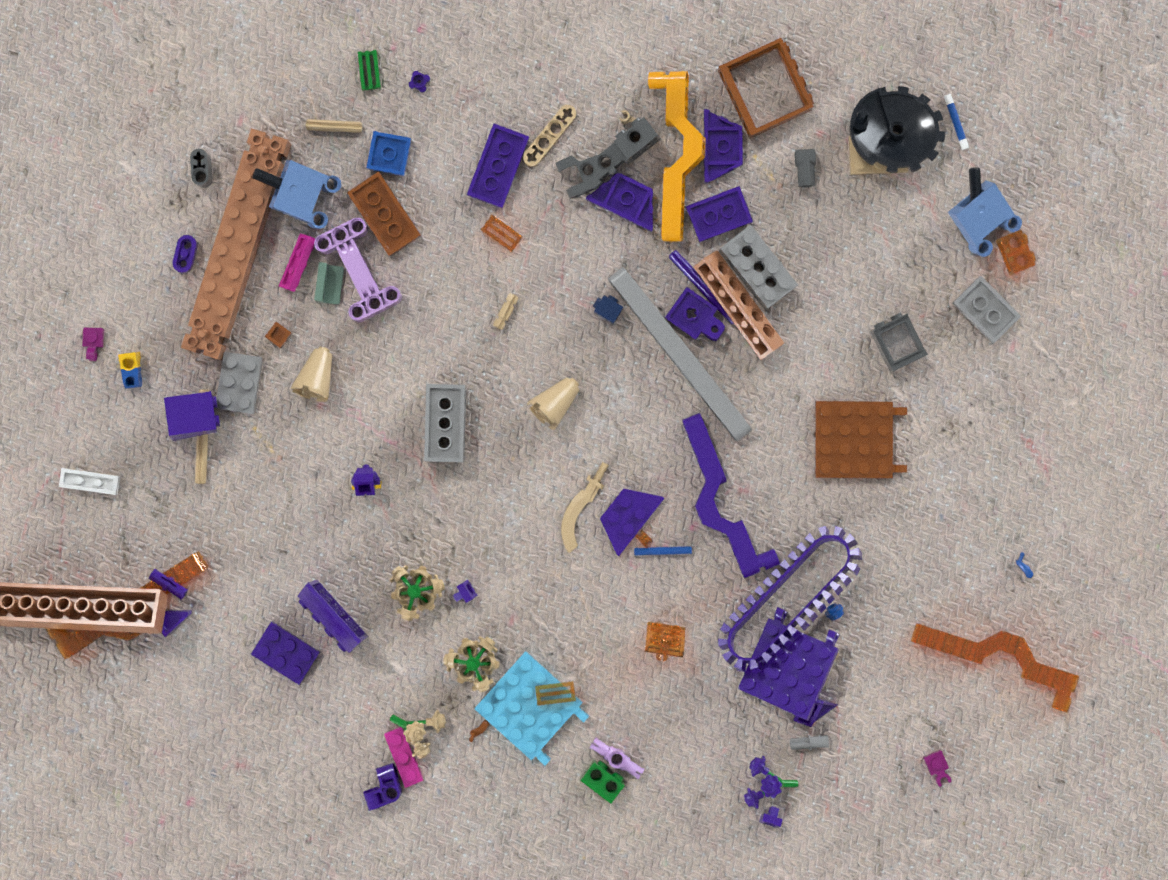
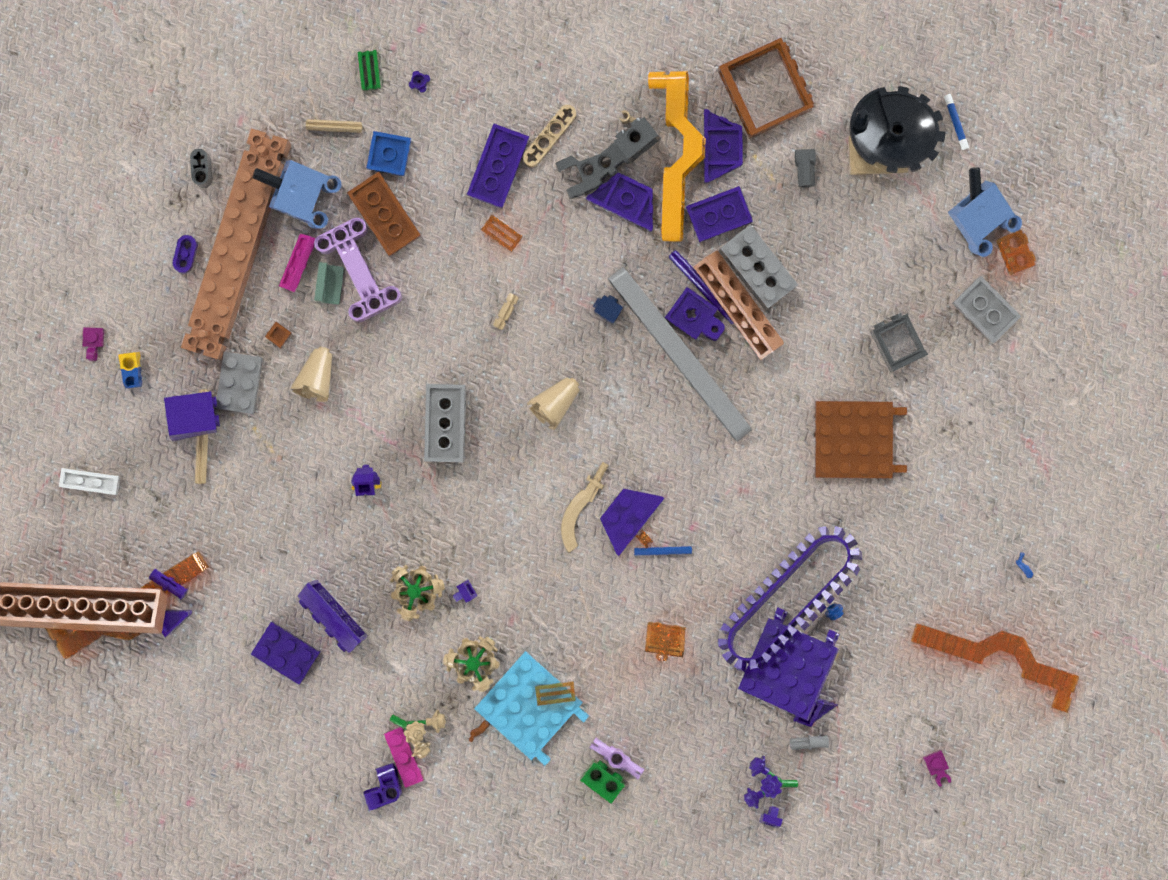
(706, 508): dark purple beam -> none

